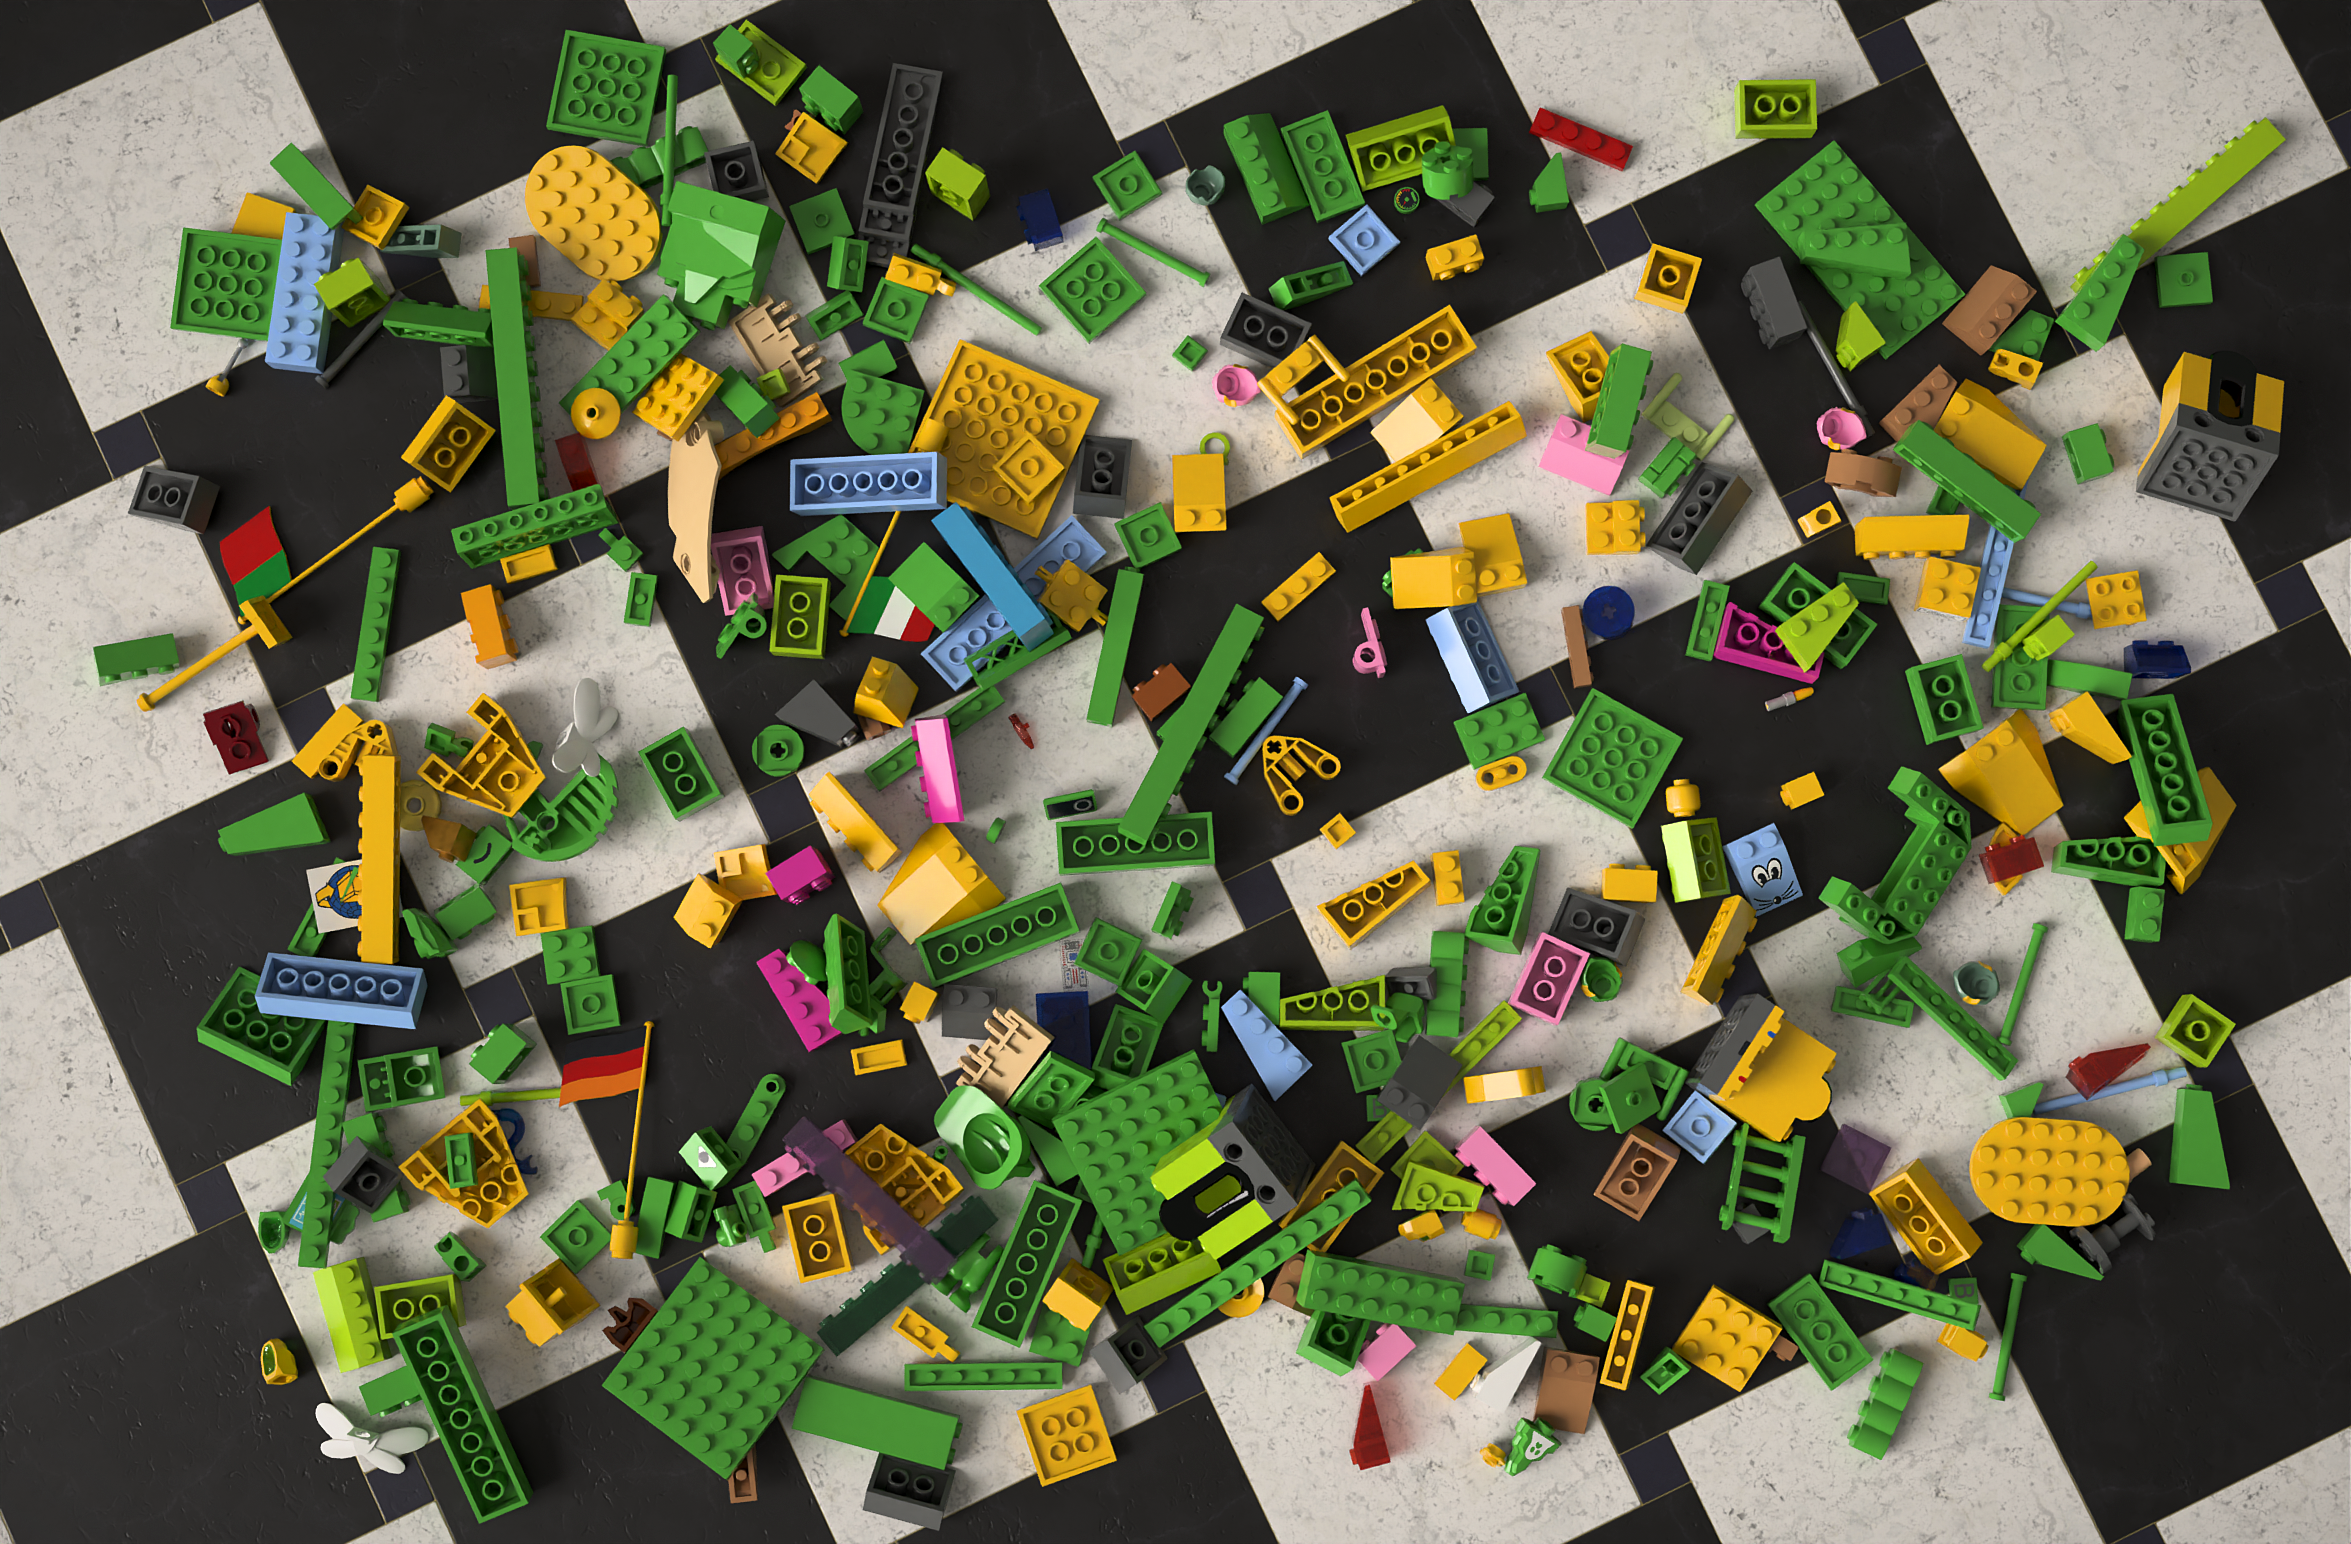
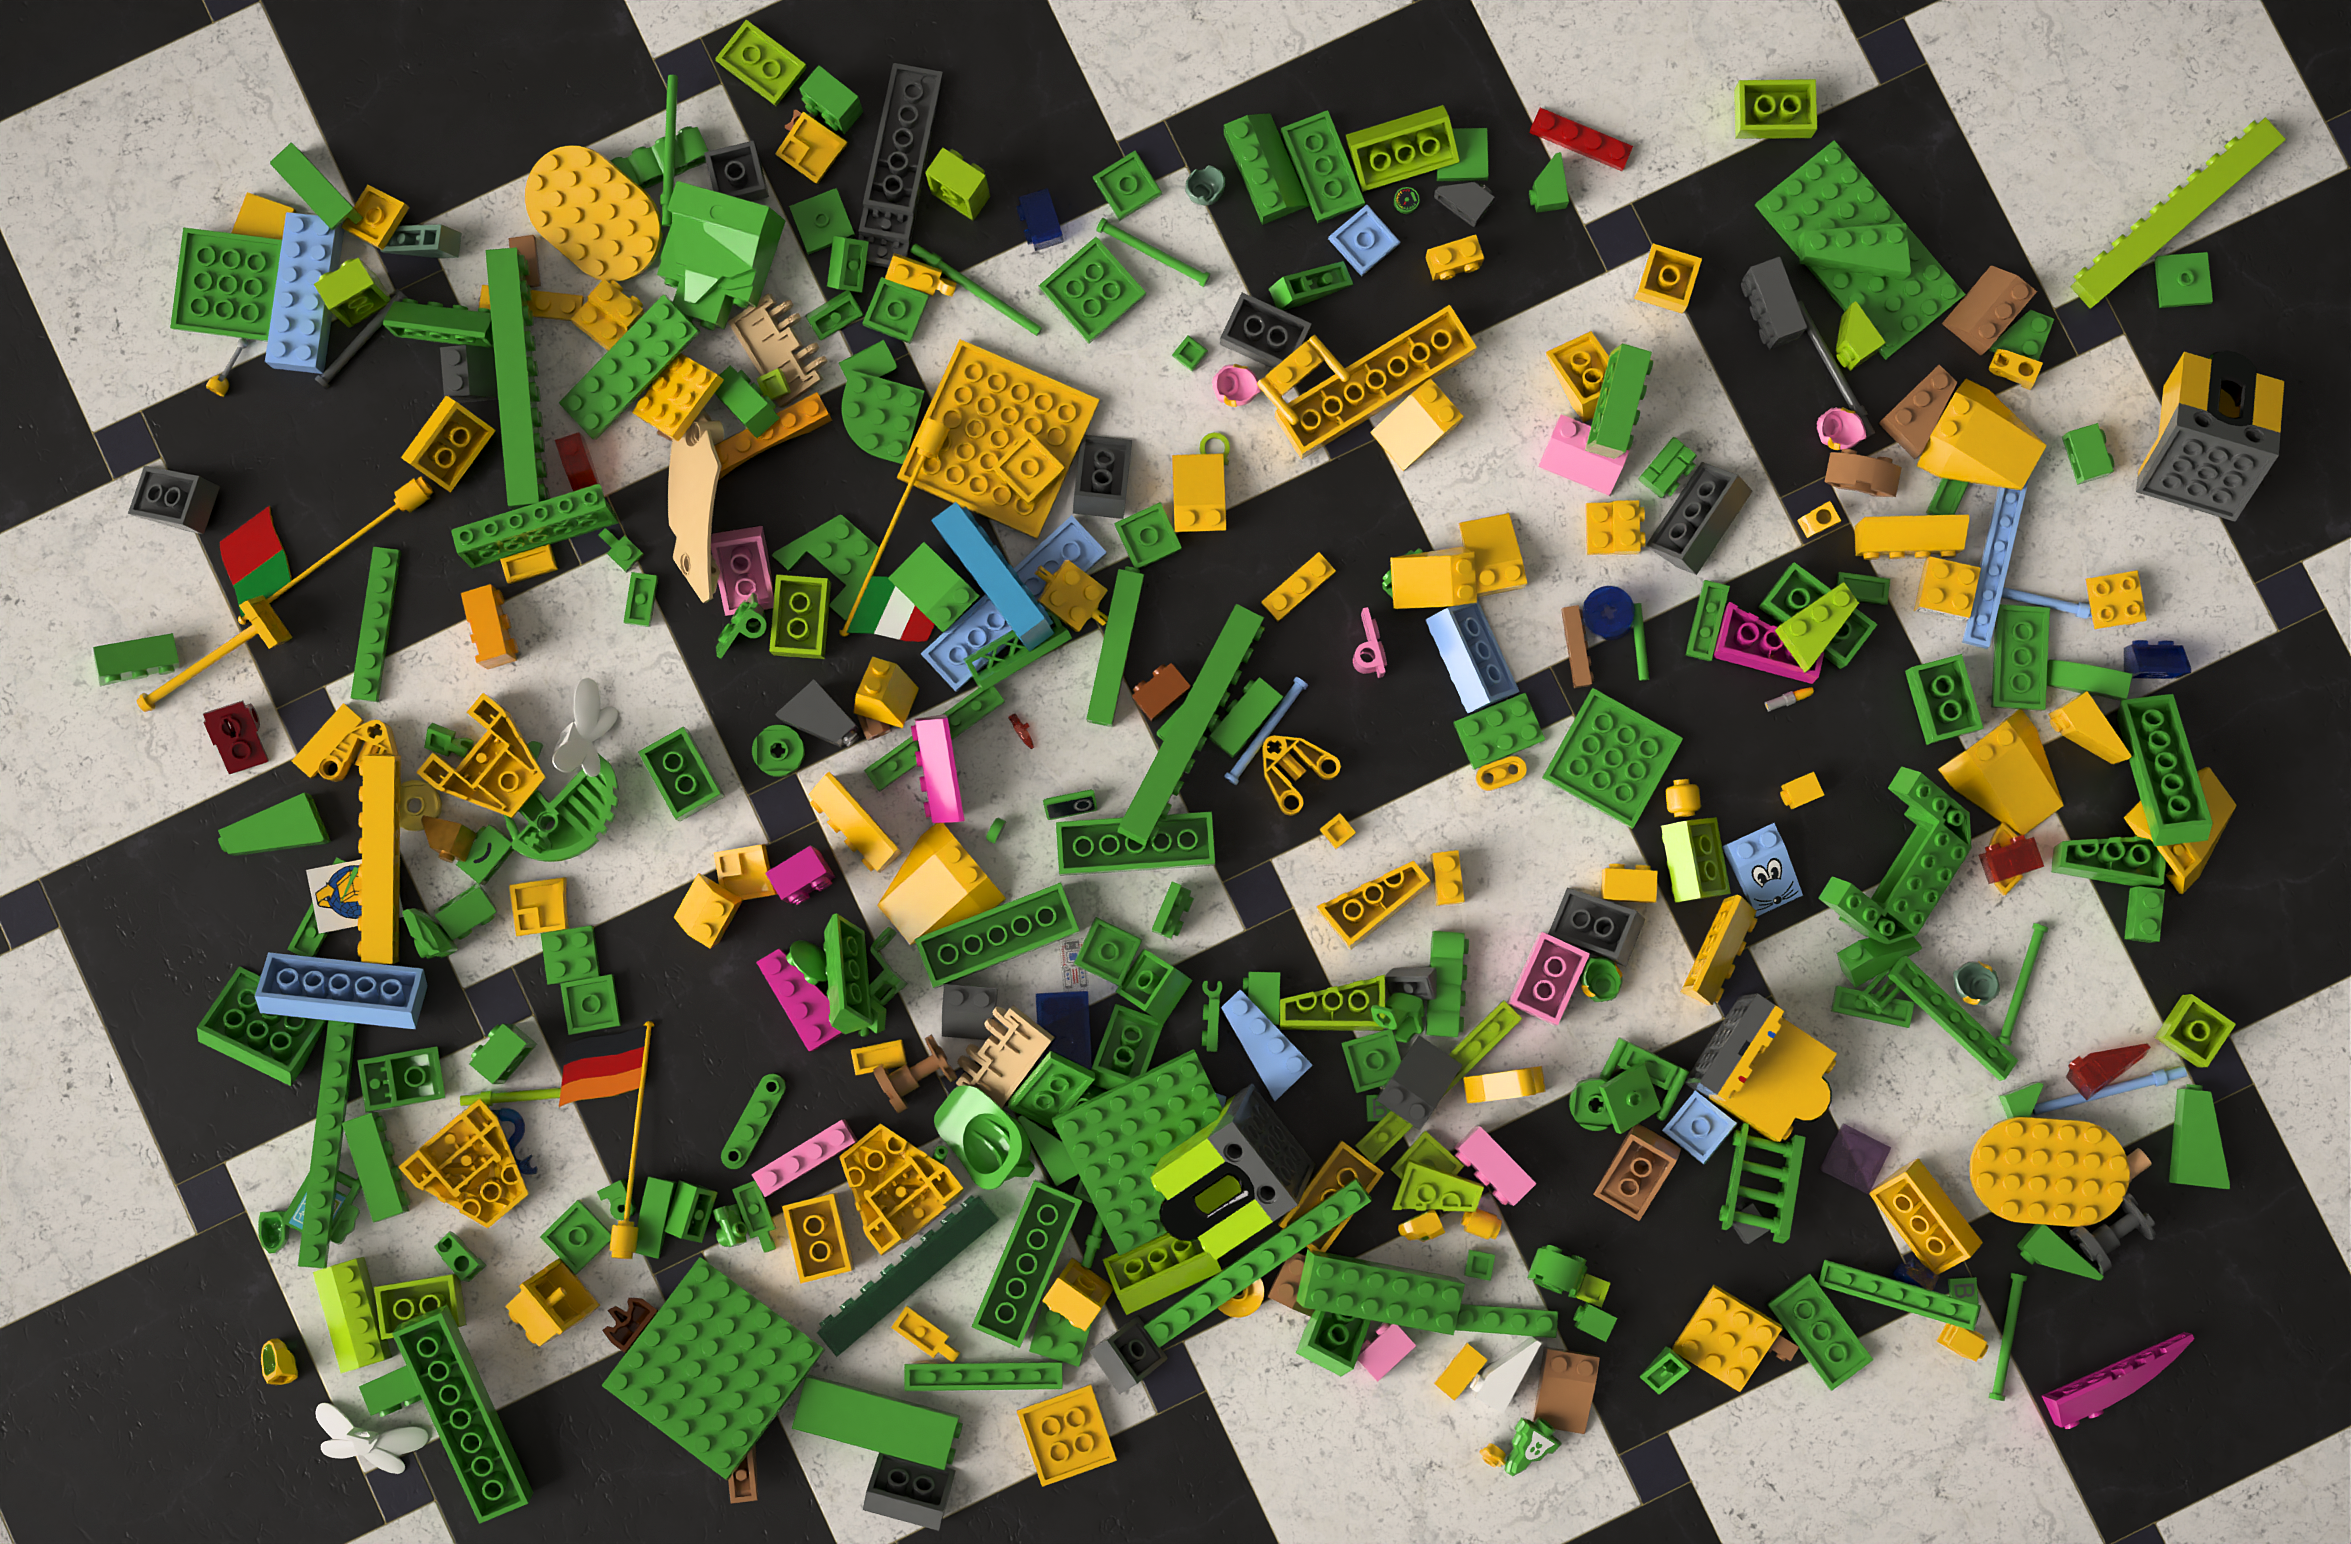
(363, 1175): dark grey slope -> none
(461, 1160): bright green plate -> none
(606, 88): bright green plate -> none
(607, 413): yellow dish -> none
(710, 1158): bright green brick -> none
(737, 51): bright green brick -> none
(868, 484): light blue brick -> none
(870, 1200): clear purple brick -> none
(906, 1079): none -> medium nougat piece
(919, 1003): yellow brick -> none
(972, 1271): bright green piece -> none
(1368, 1437): clear red slope -> none
(1428, 466): yellow brick -> none
(1447, 171): bright green brick -> none
(1505, 910): bright green wedge -> none
(1627, 1334): yellow brick -> none
(1640, 644): none -> bright green bar
(1676, 424): yellowish green plate -> none
(1860, 1234): clear blue slope -> none
(1885, 1404): bright green brick -> none
(1967, 481): bright green brick -> none
(2005, 649): lime bar -> none
(2047, 638): lime brick -> none
(2099, 299): bright green wedge -> none
(2112, 1383): none -> dark pink wedge

